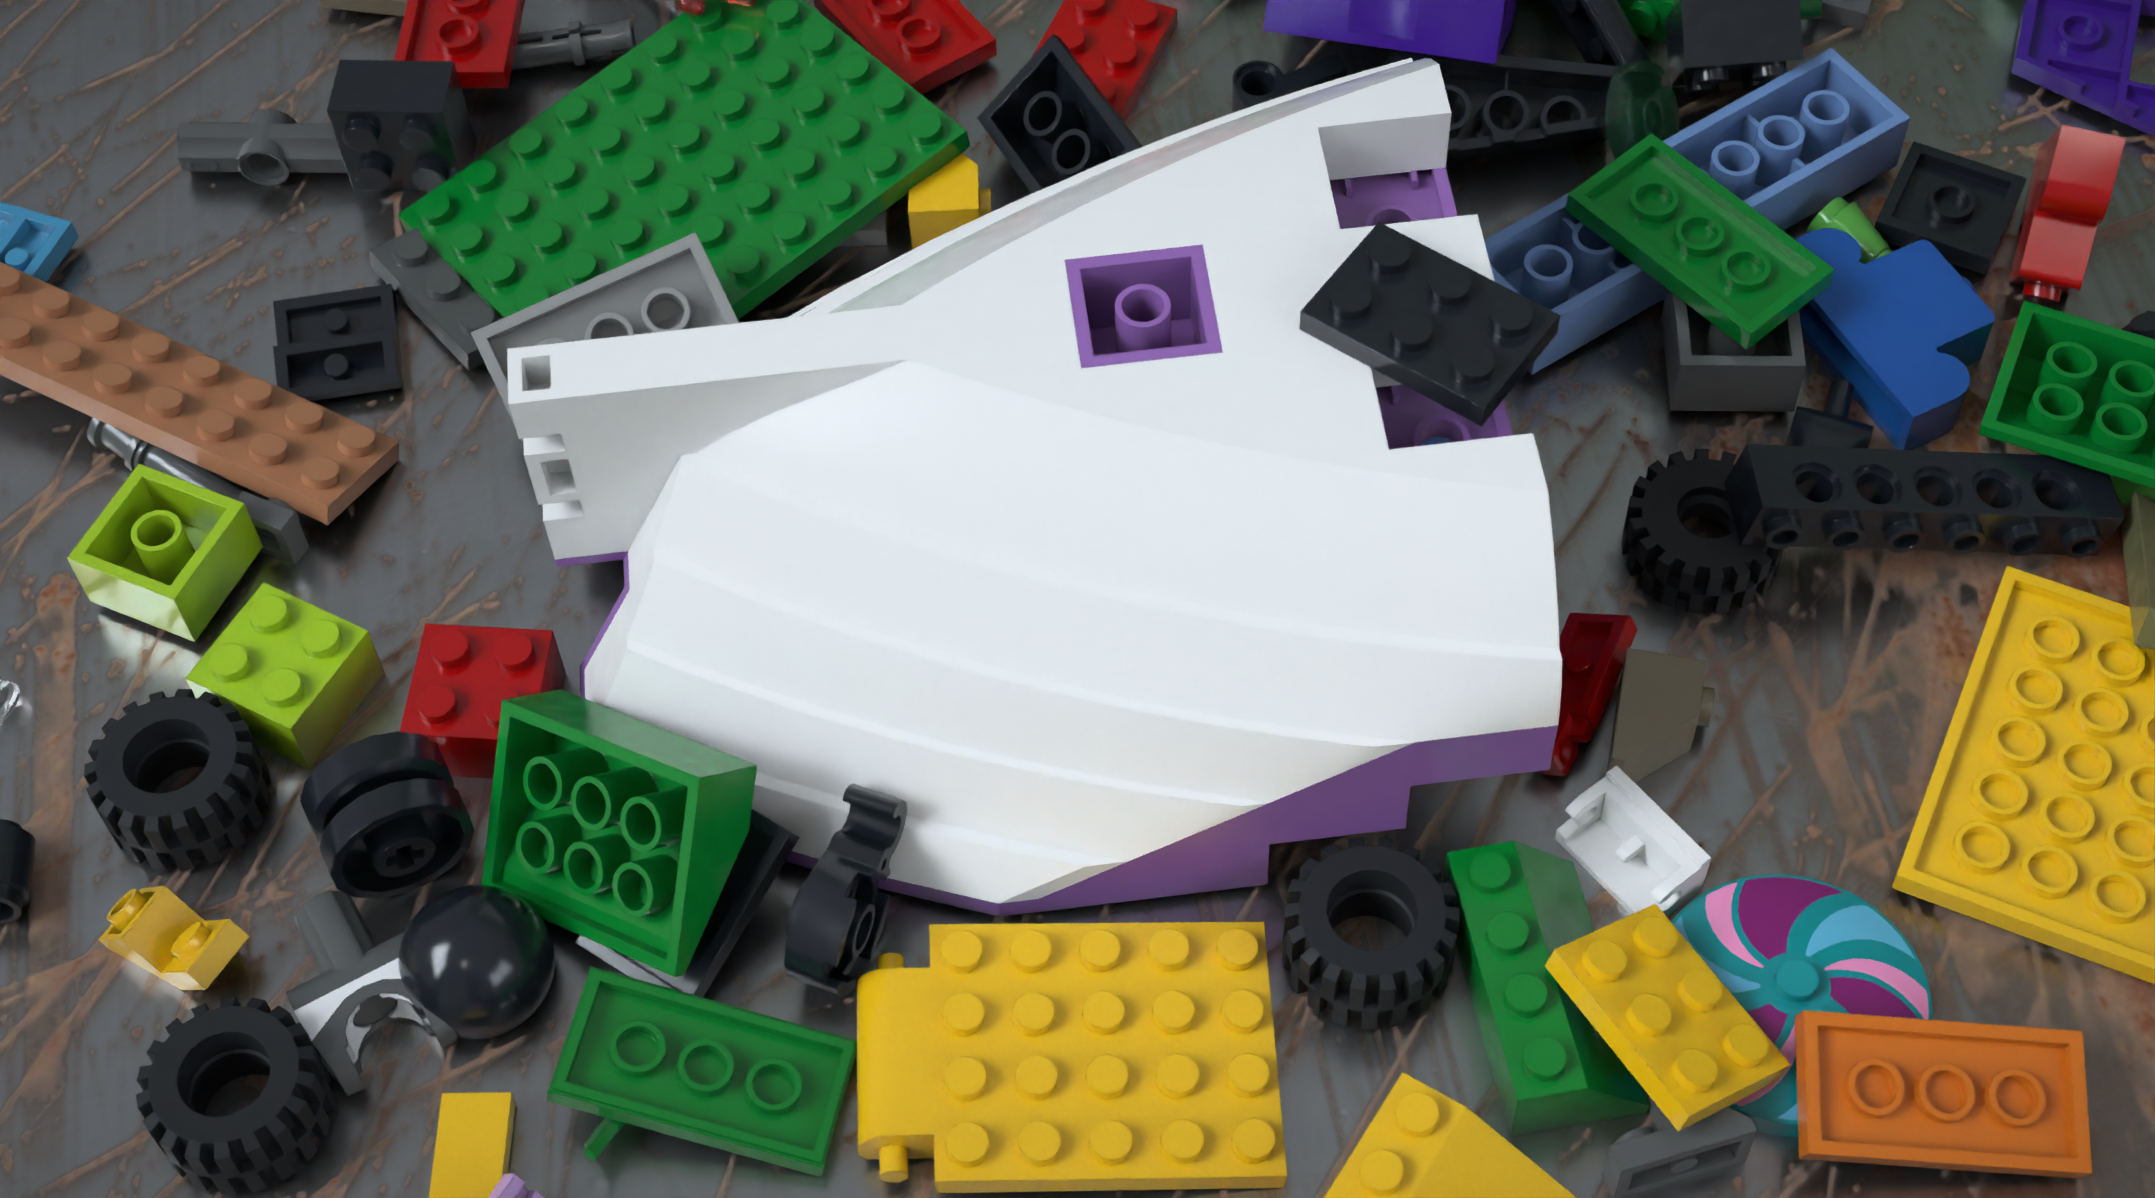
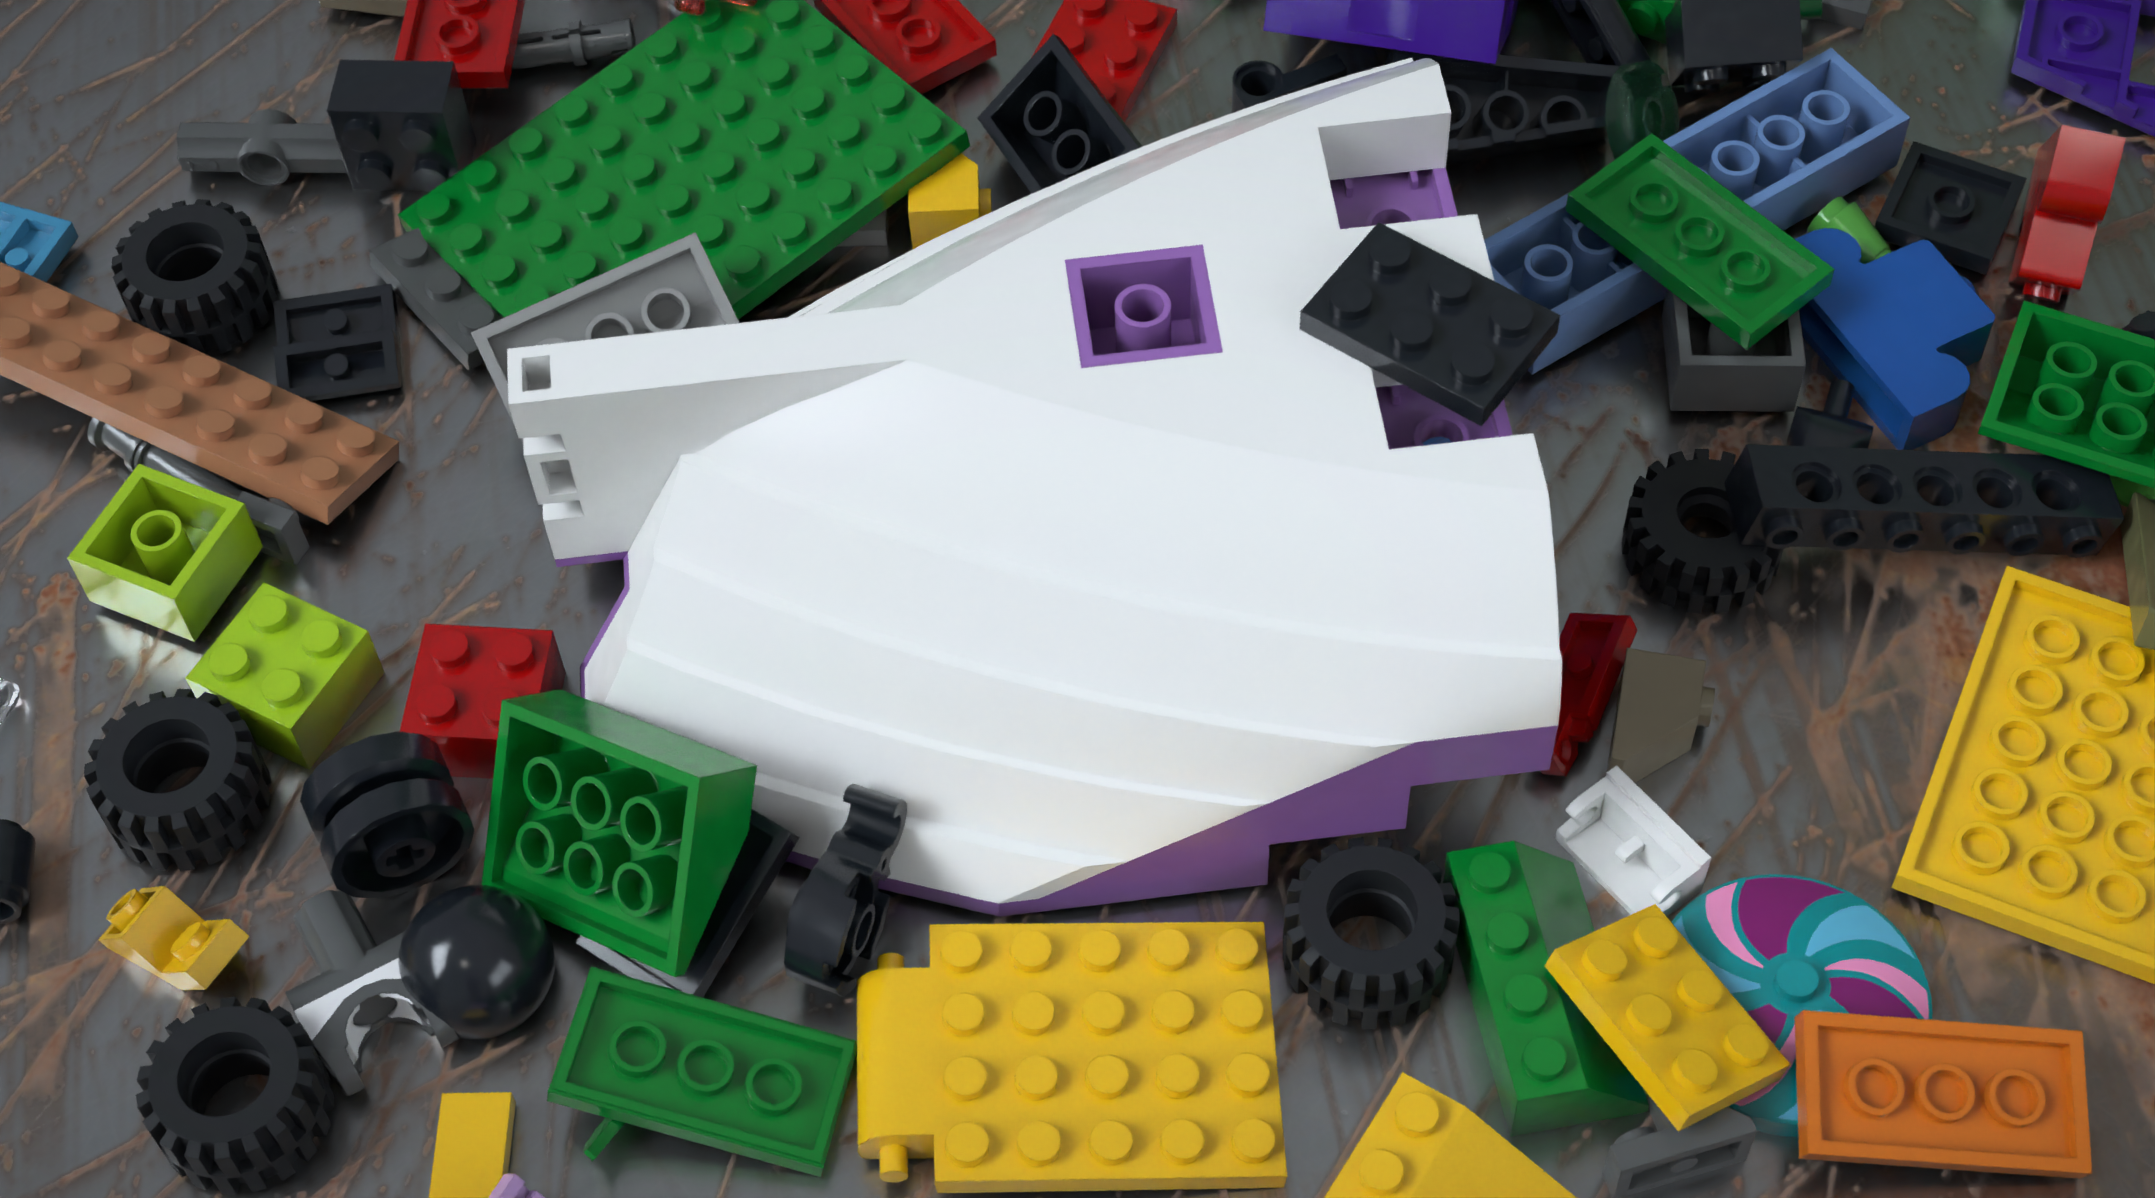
(196, 275): none -> black tyre

